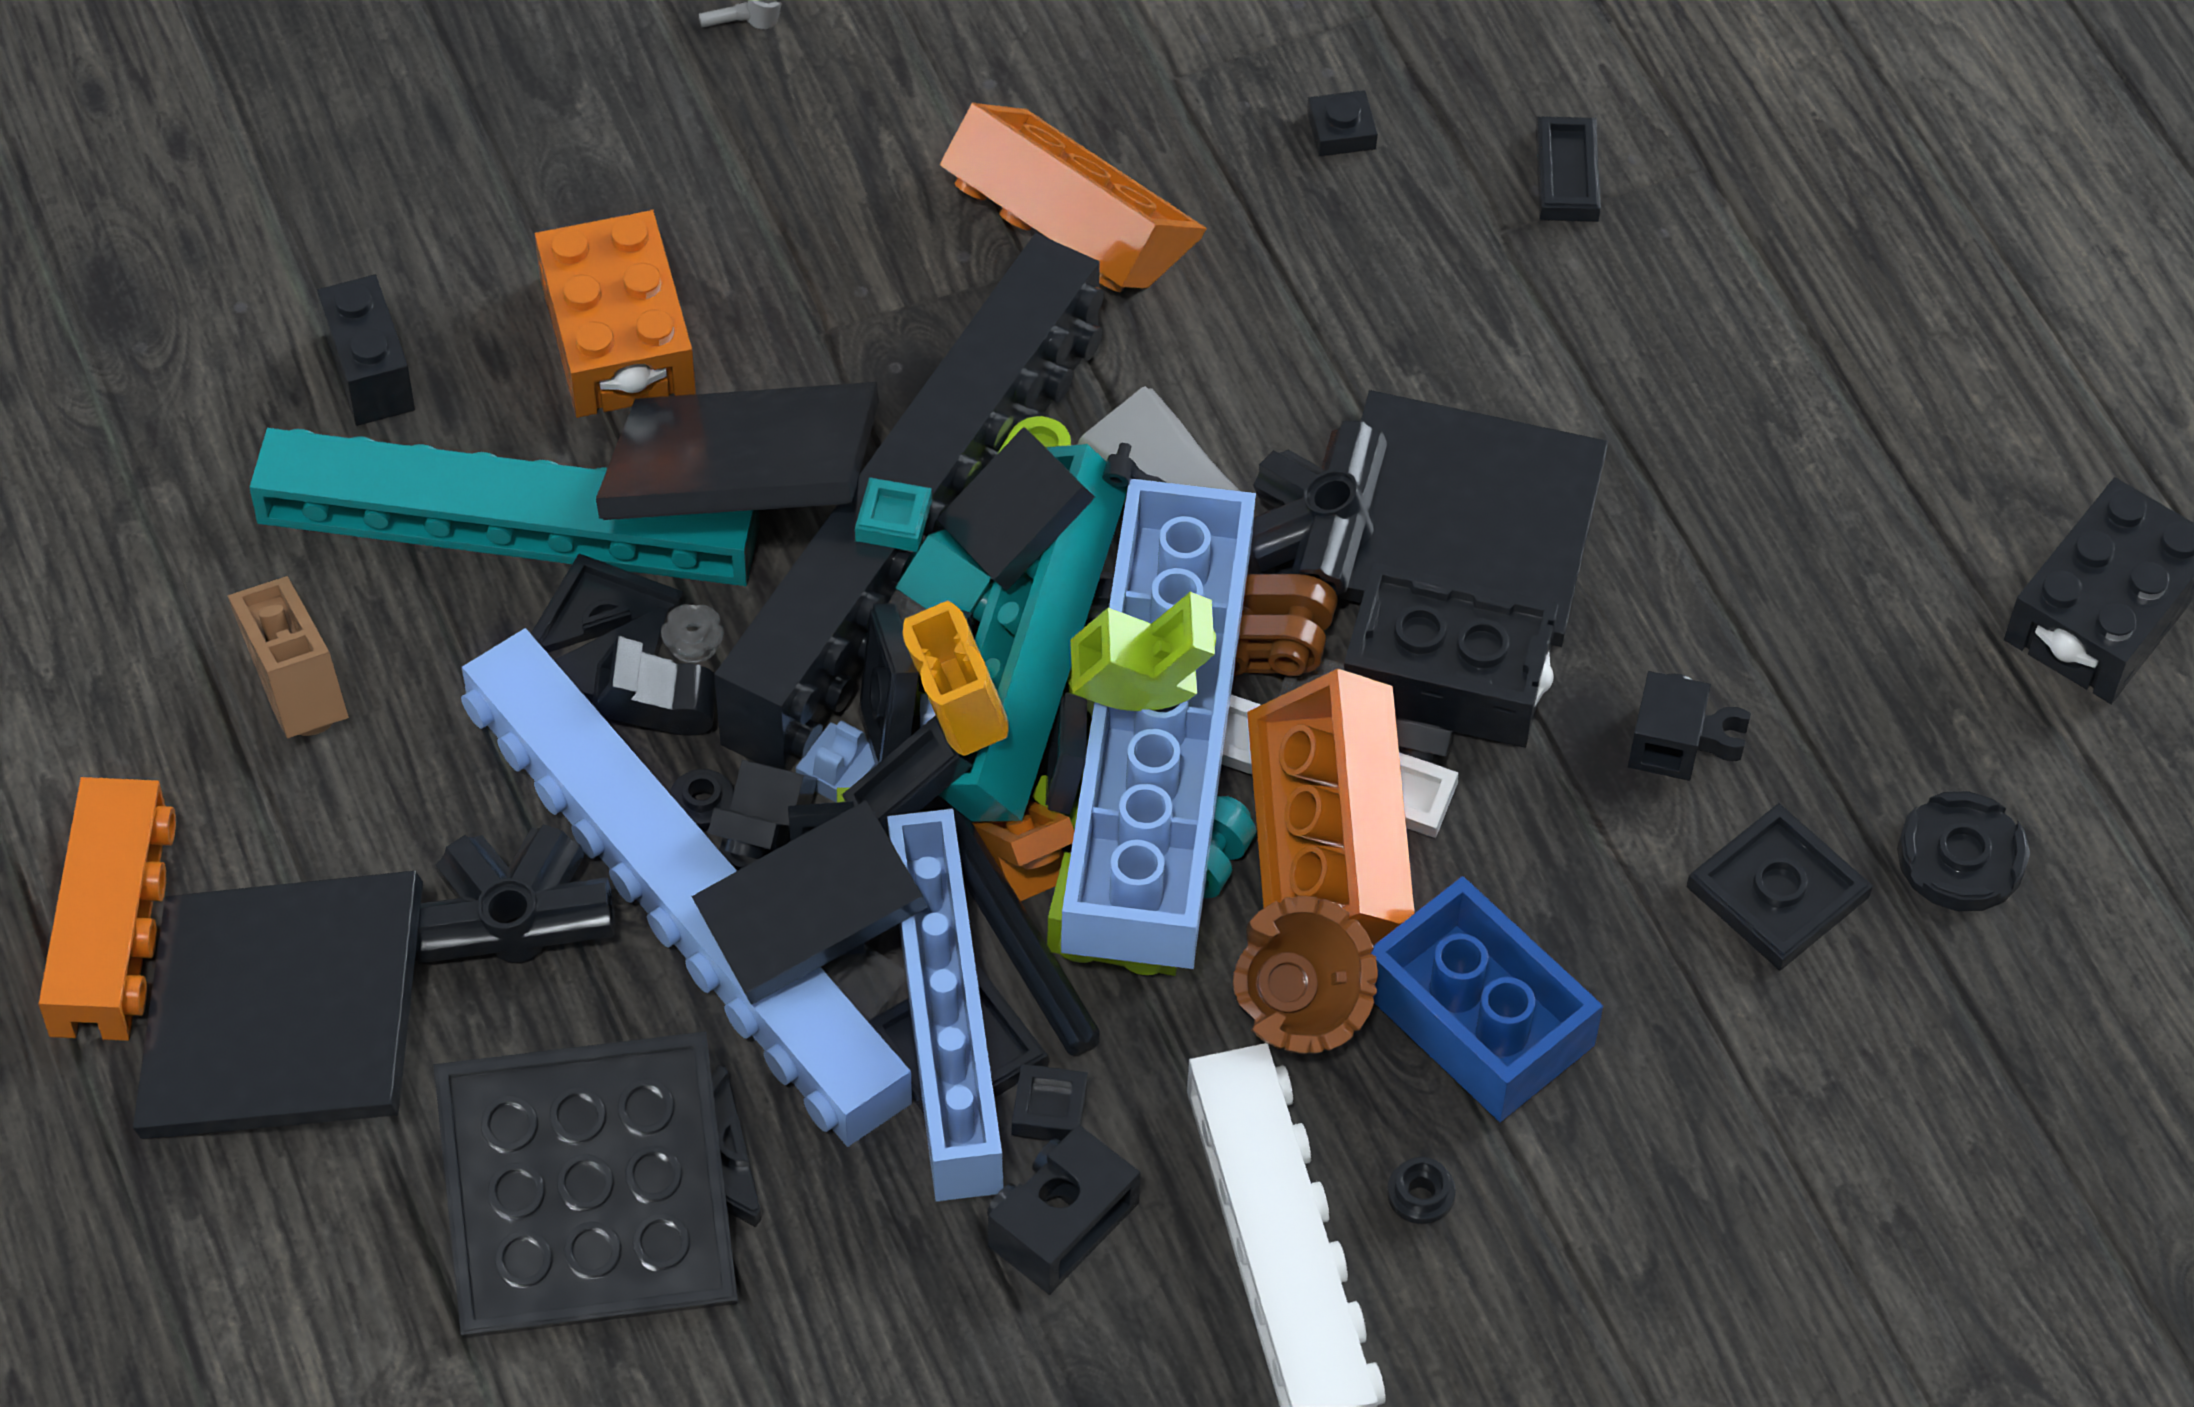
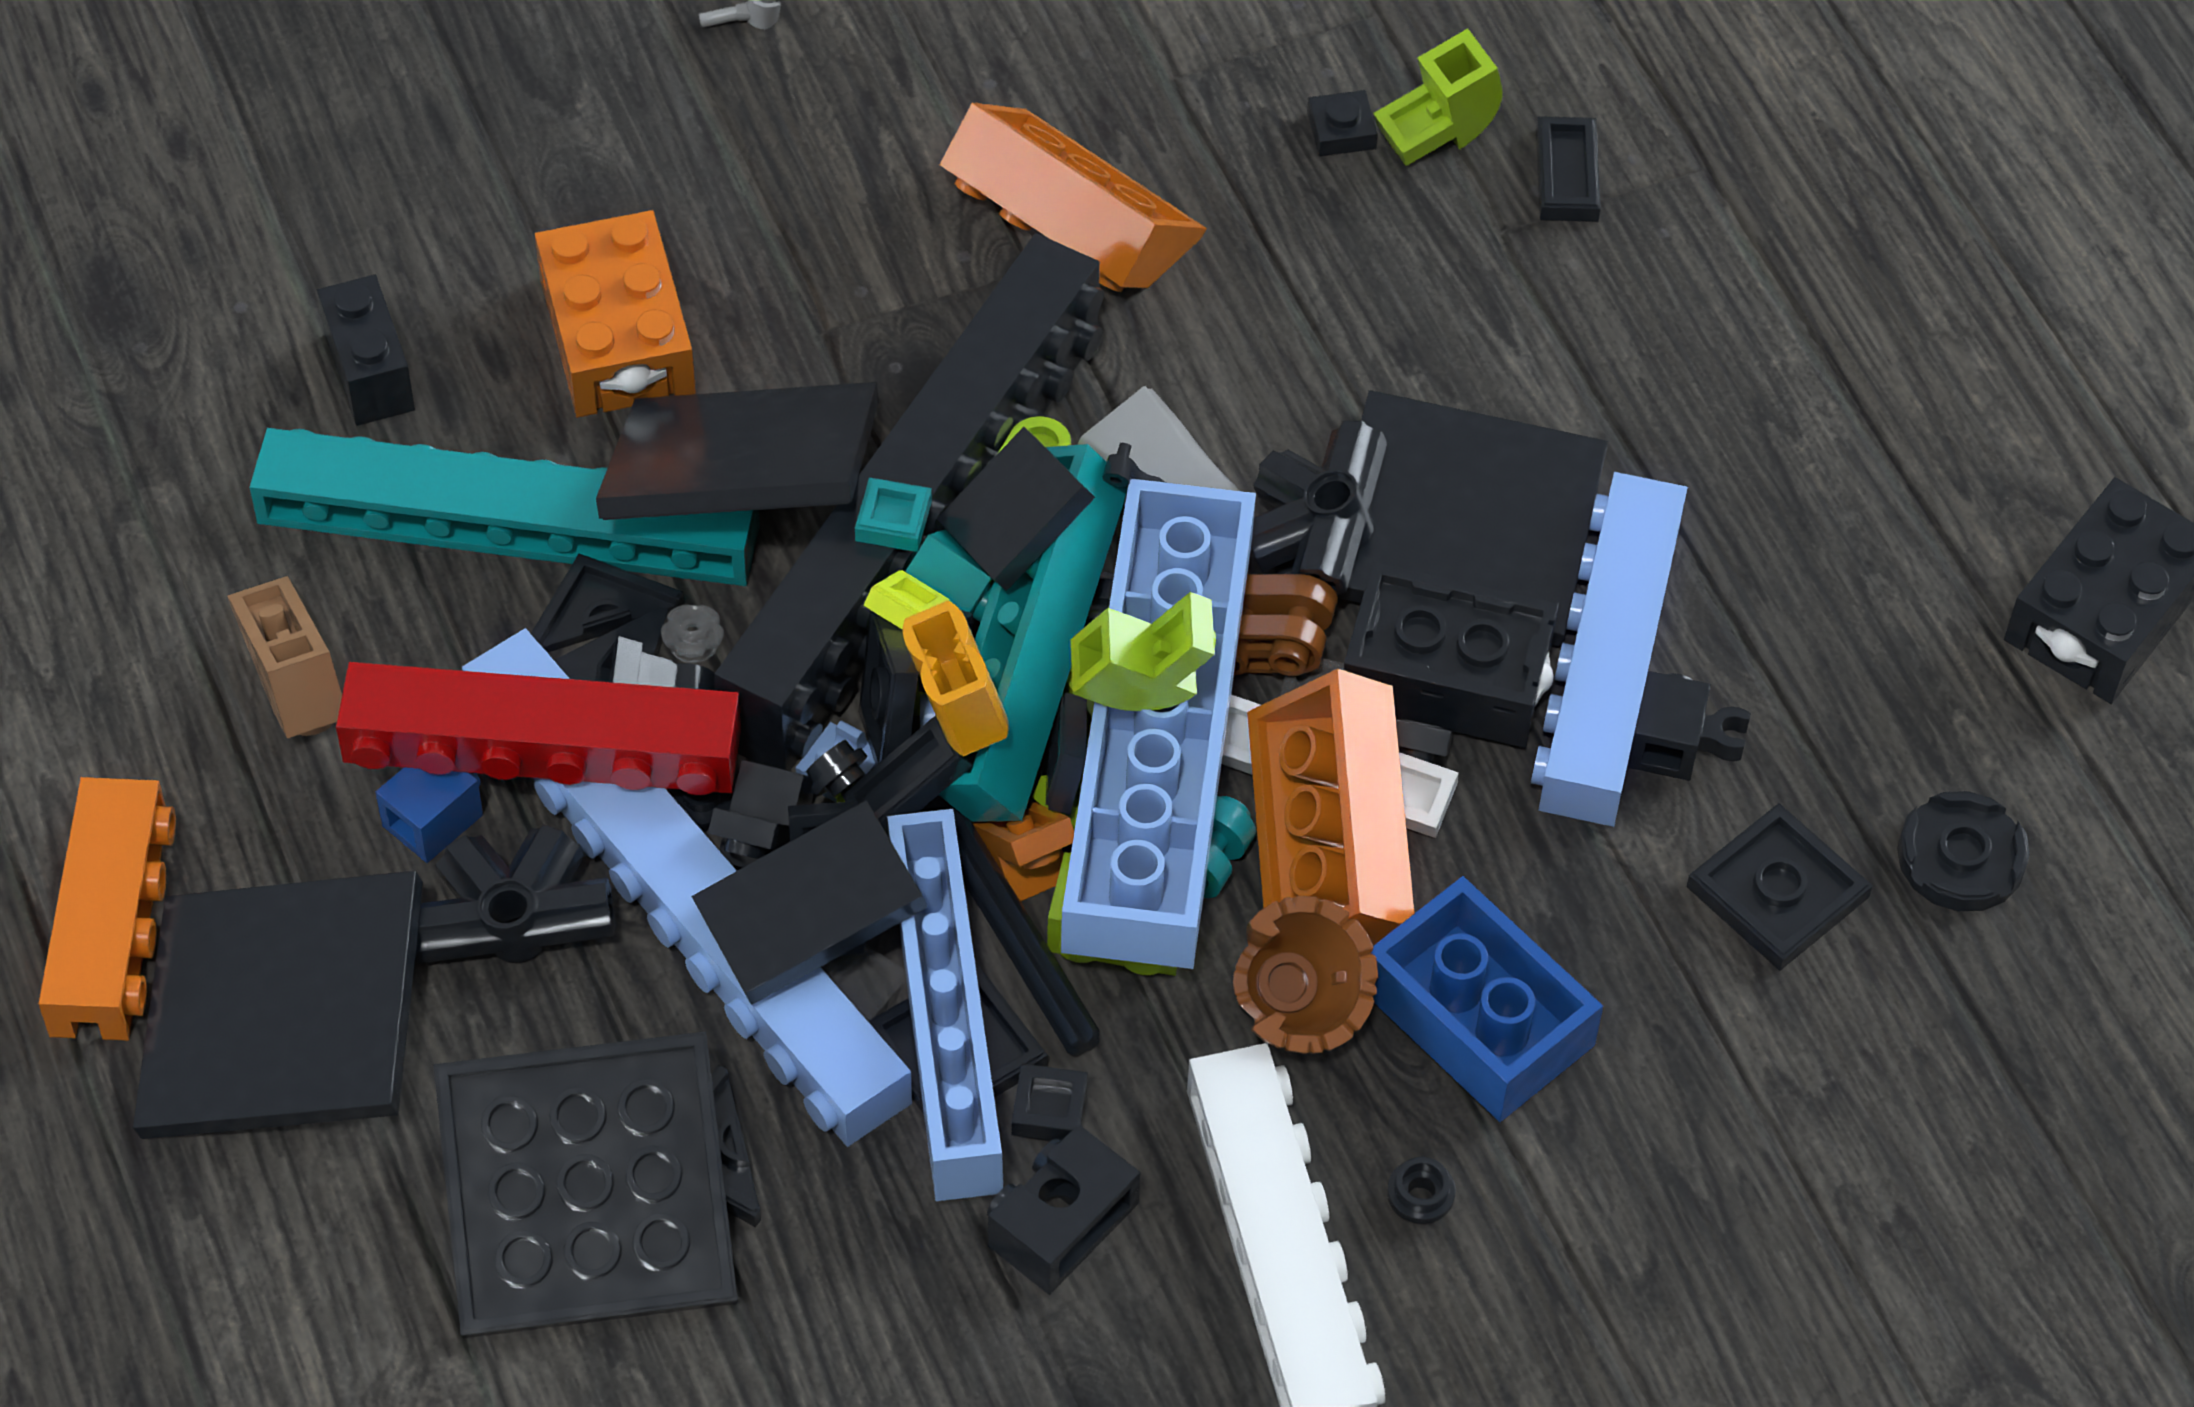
(429, 808): none -> blue brick
(539, 728): none -> red brick
(837, 769): none -> black plate
(901, 597): none -> neon yellow tile
(1454, 102): none -> lime brick
(1611, 651): none -> light blue brick

